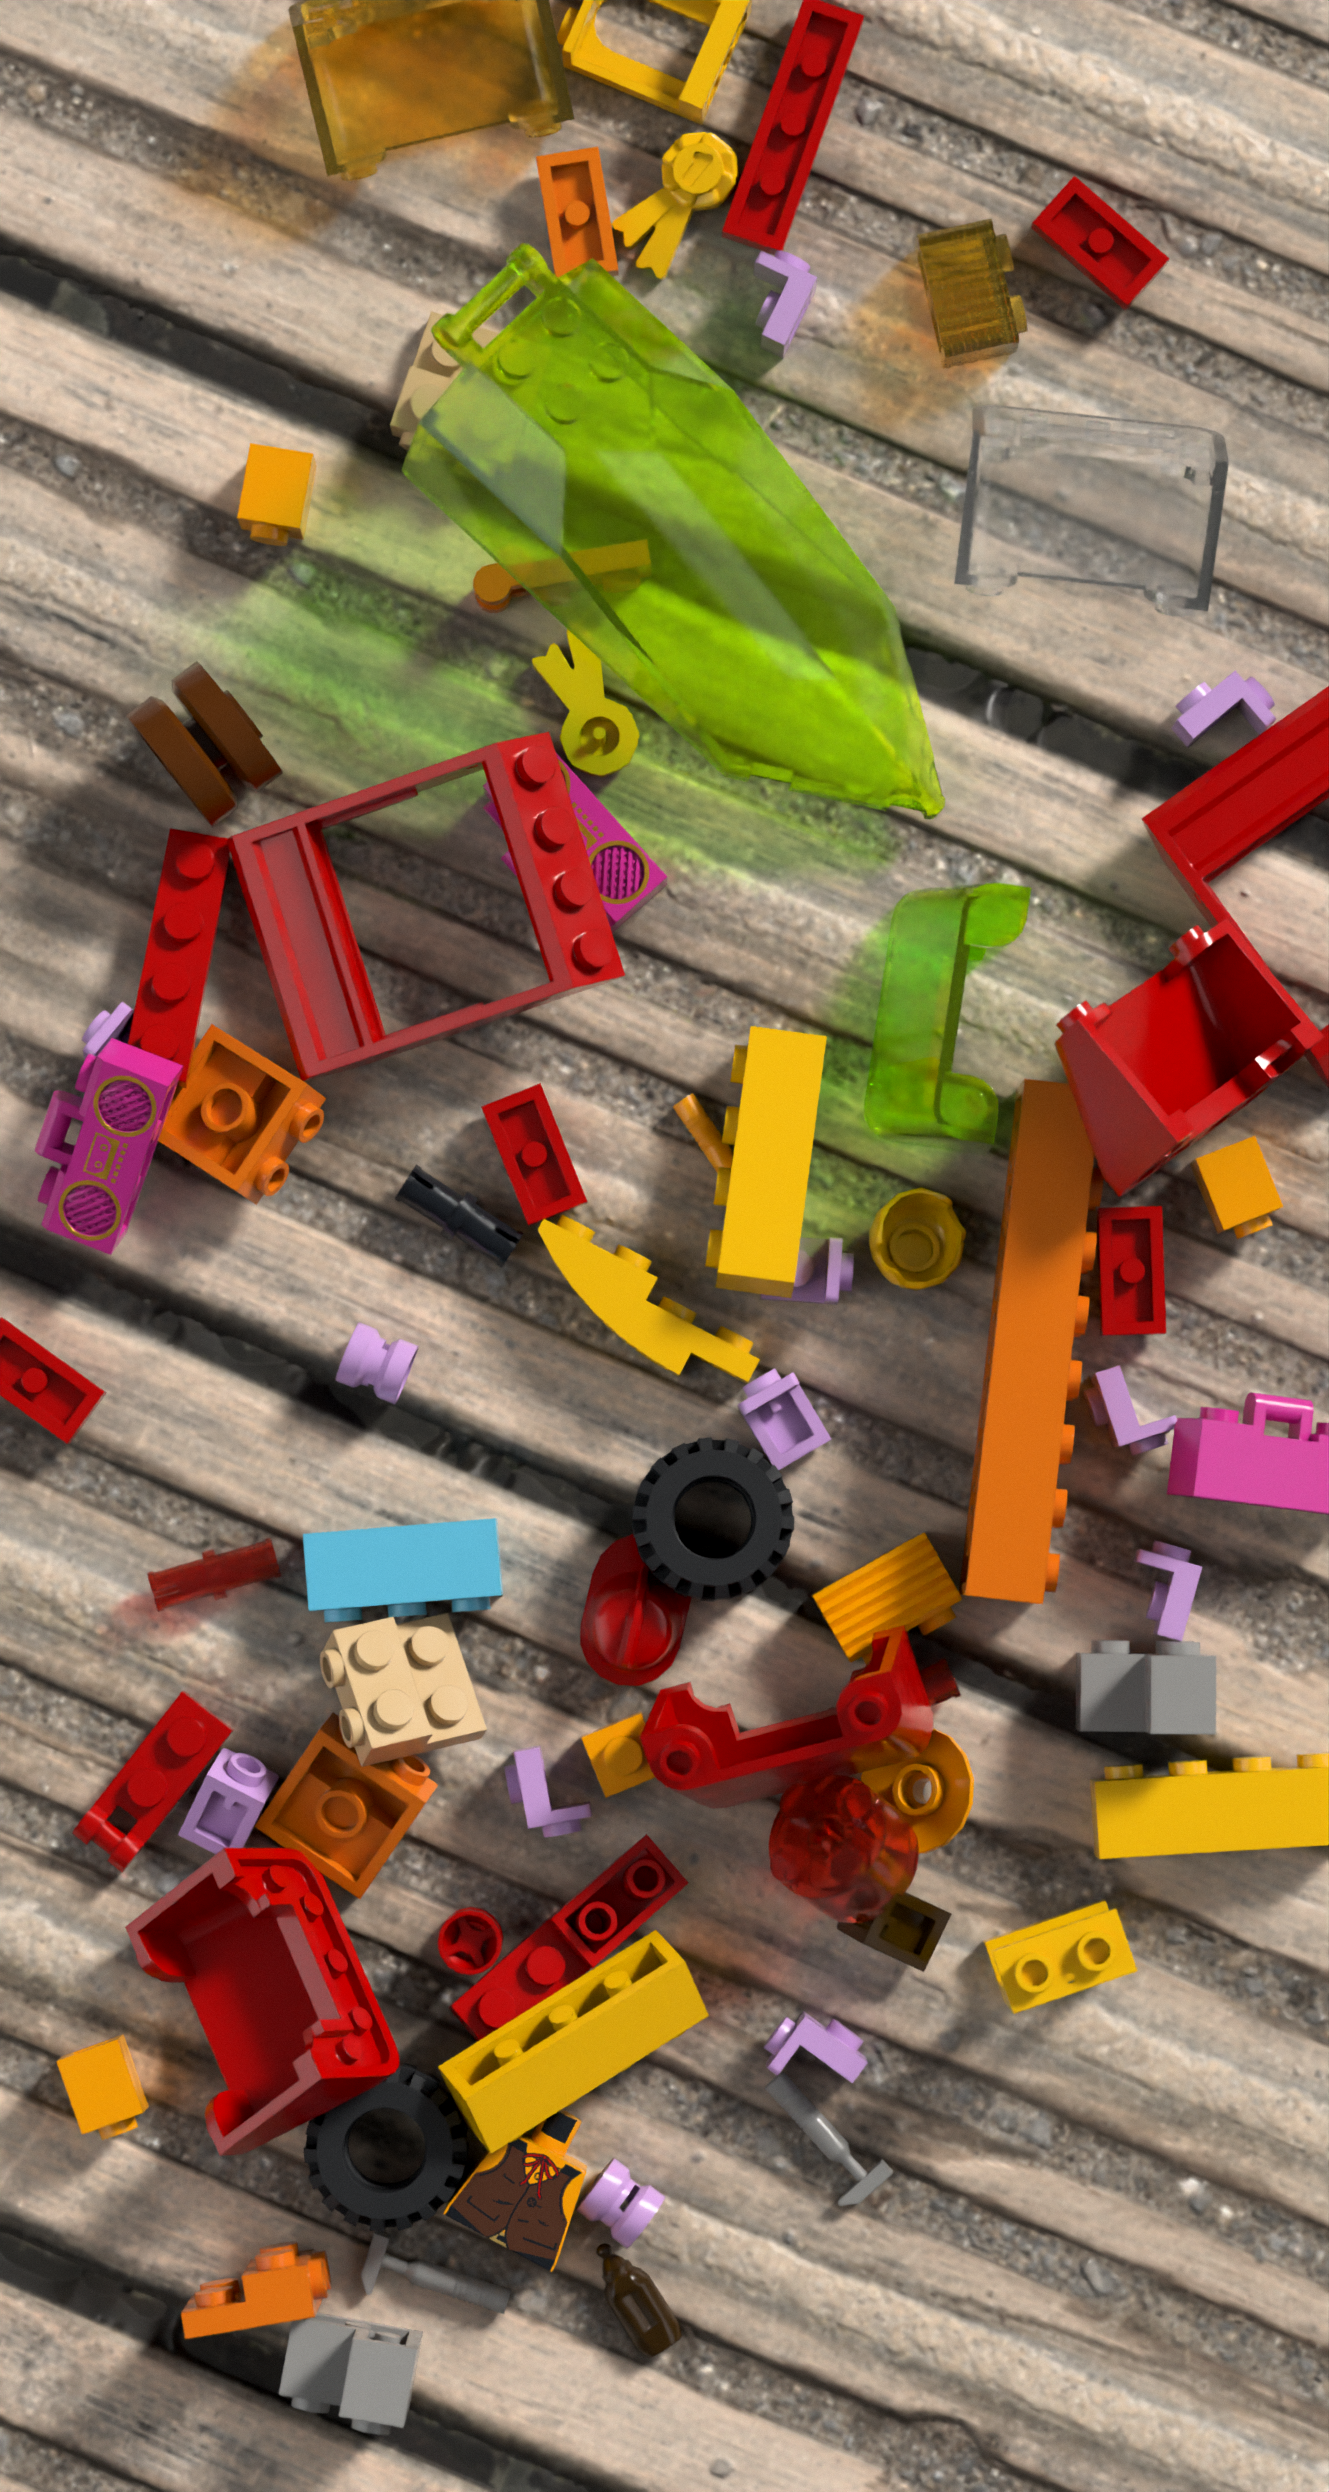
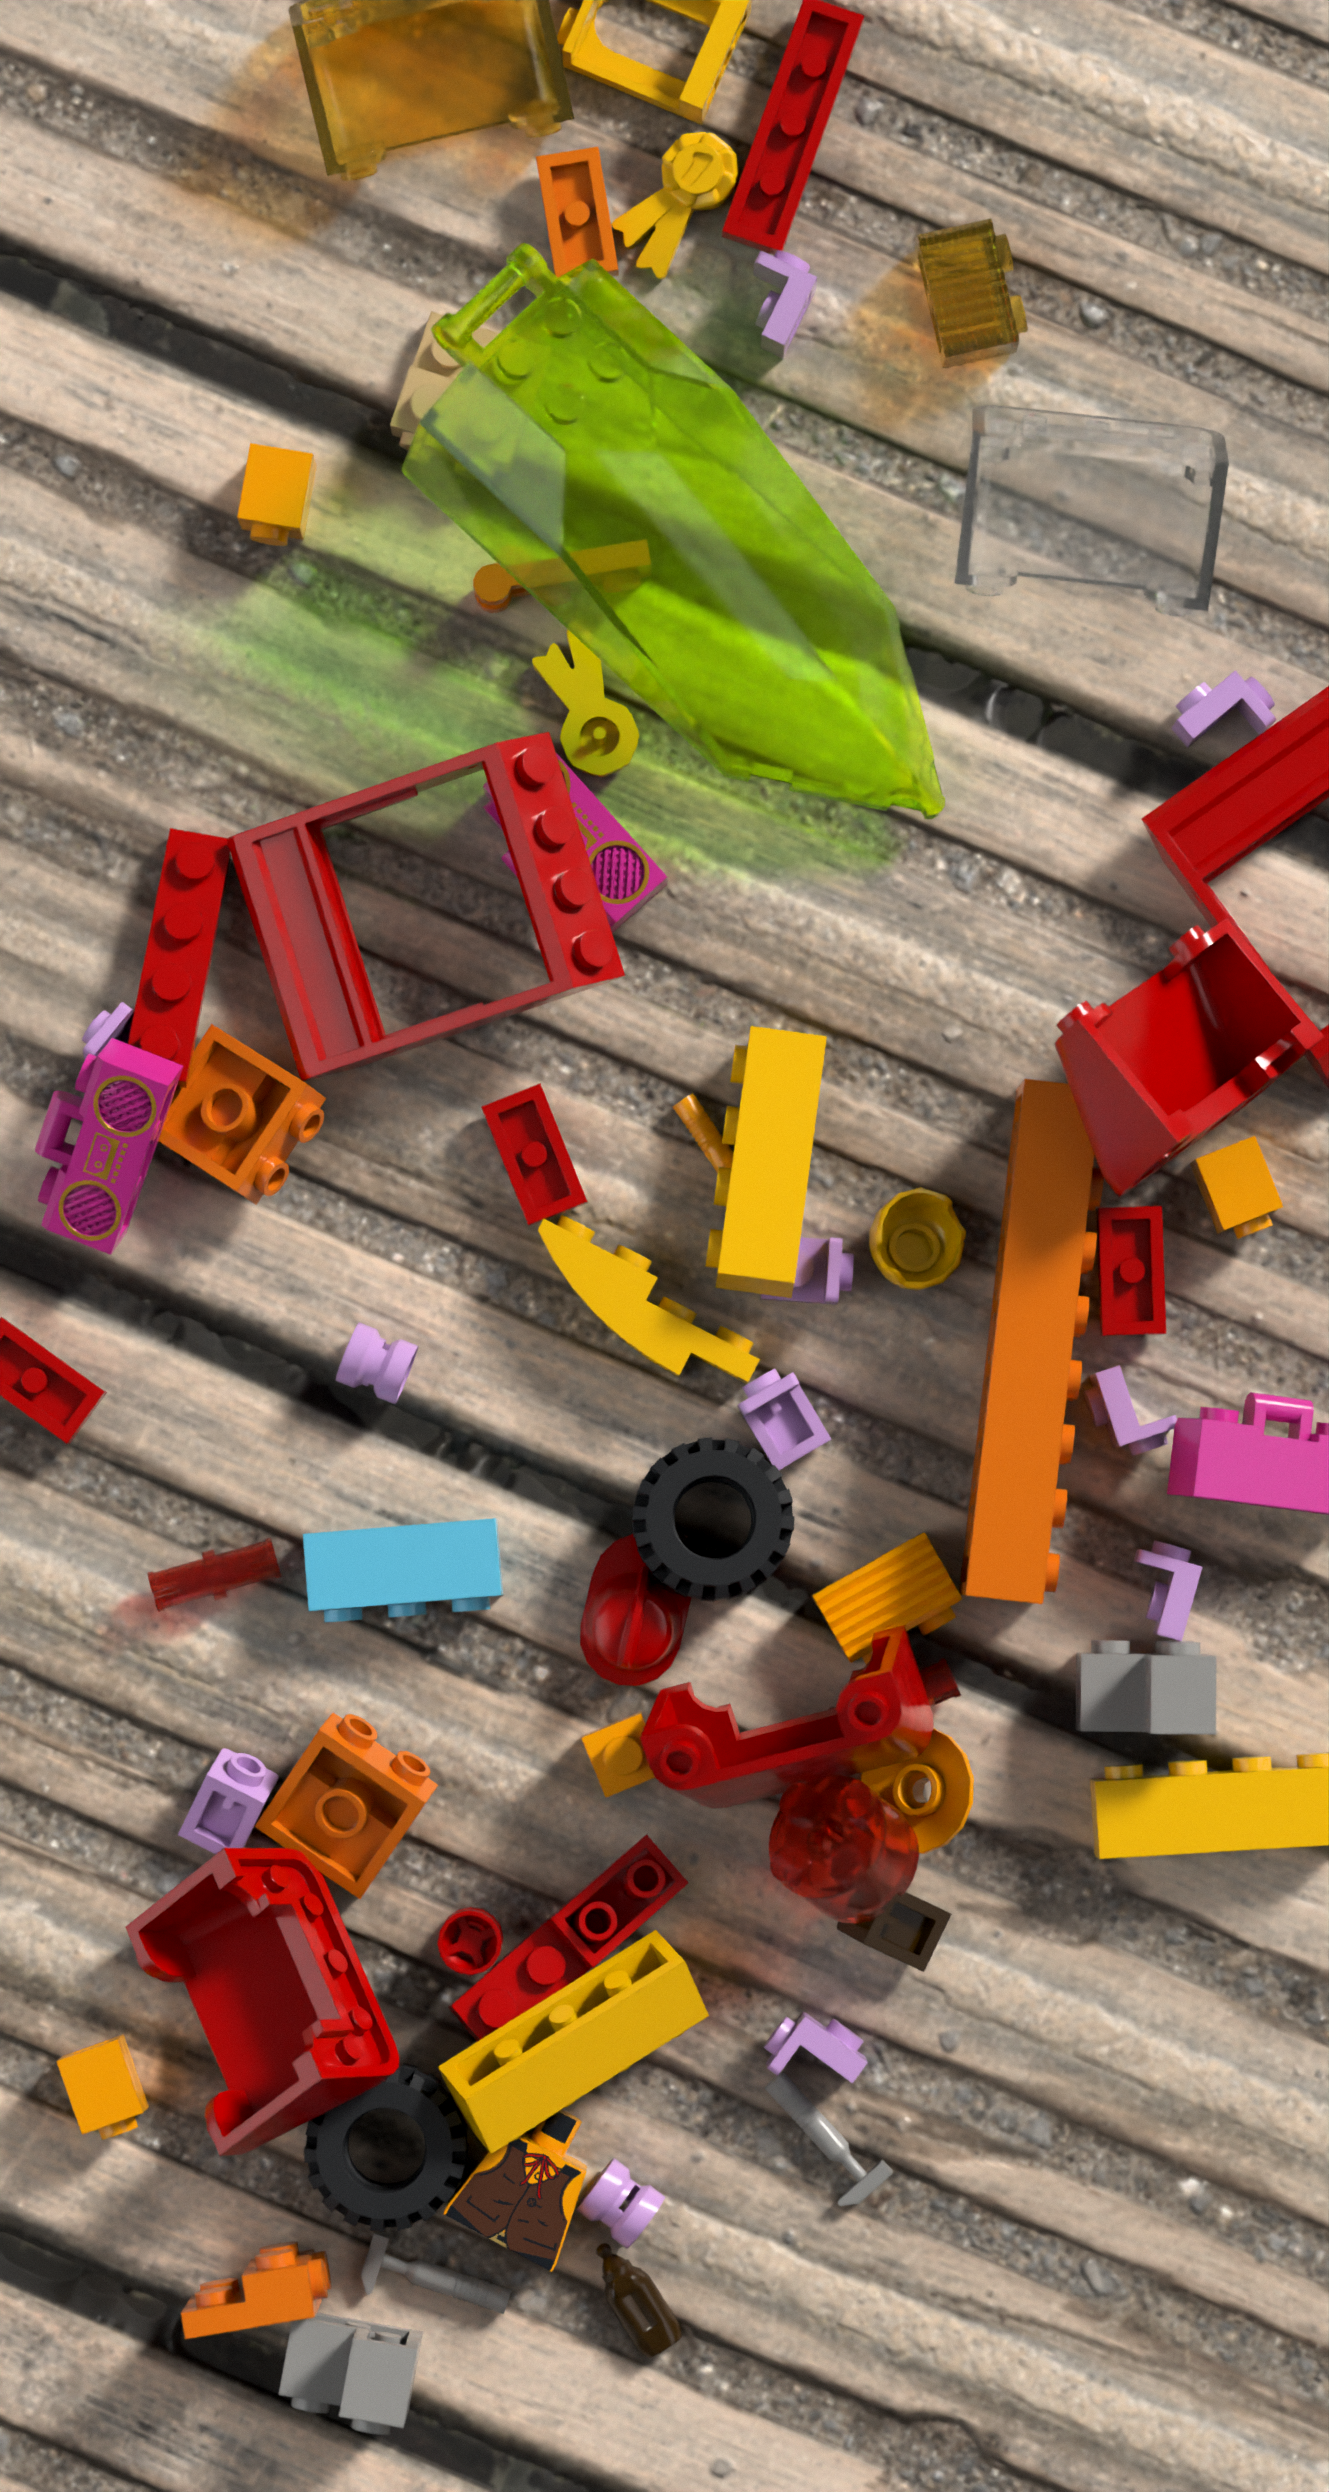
(154, 1779): red plate -> none
(207, 742): reddish brown wheel -> none
(401, 1688): tan plate -> none
(459, 1216): black pin -> none
(529, 1785): lavender bracket -> none
(910, 1074): clear neon green windscreen -> none
(1042, 1958): yellow panel -> none
(1099, 243): red plate -> none

